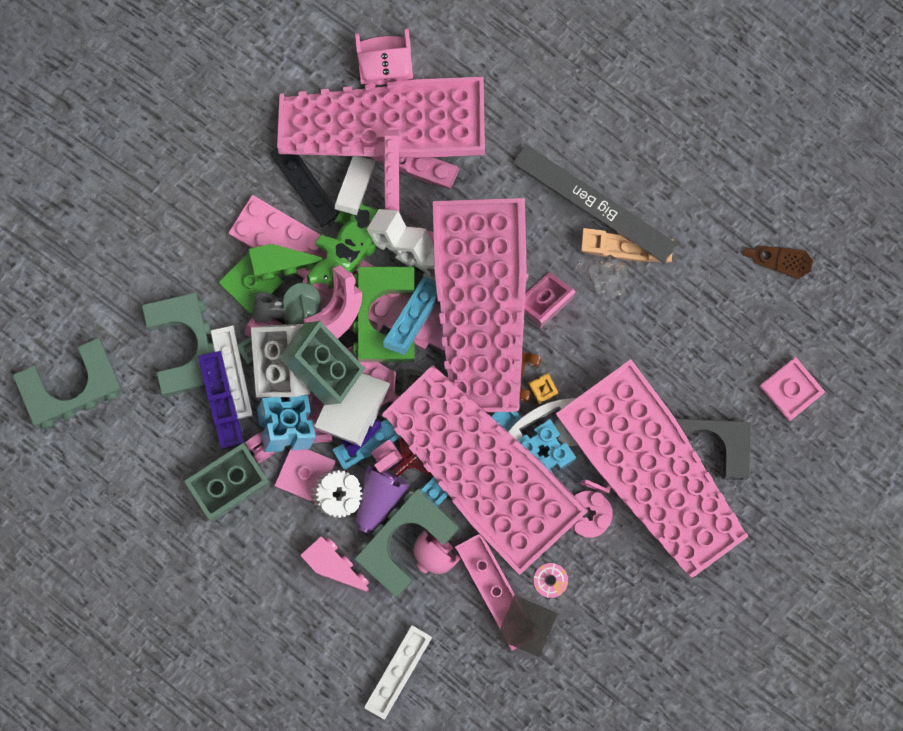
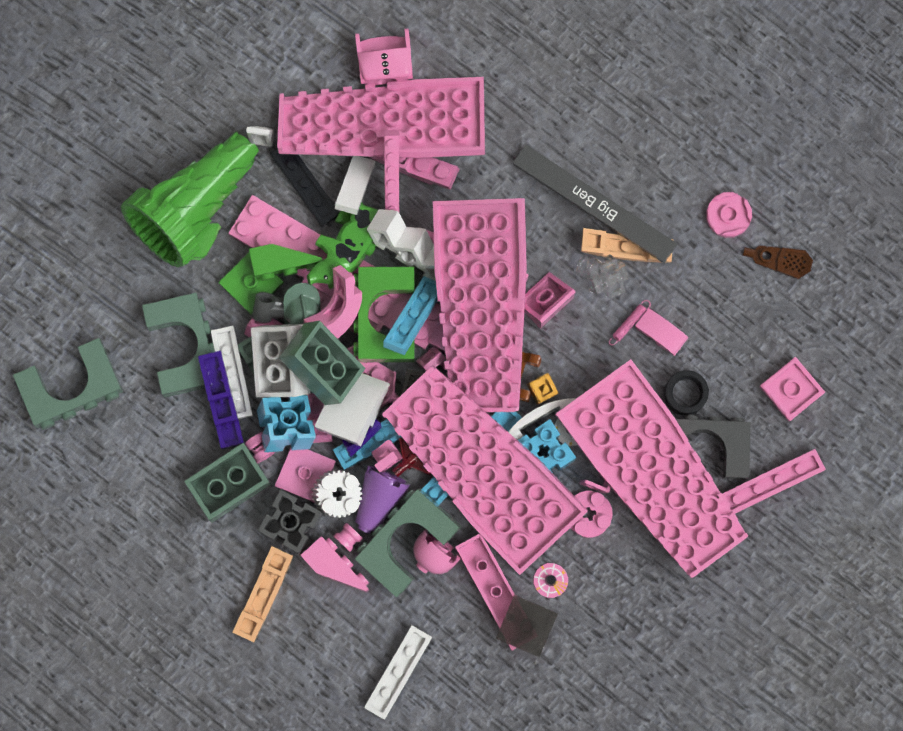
(177, 212): none -> bright green cone
(260, 135): none -> white slope
(263, 594): none -> light nougat slope
(285, 508): none -> dark grey brick
(348, 537): none -> bright pink wheel
(431, 358): none -> bright pink tile
(629, 322): none -> bright pink piece
(661, 331): none -> bright pink slope
(688, 375): none -> black tyre
(728, 215): none -> bright pink tile
(774, 481): none -> bright pink plate

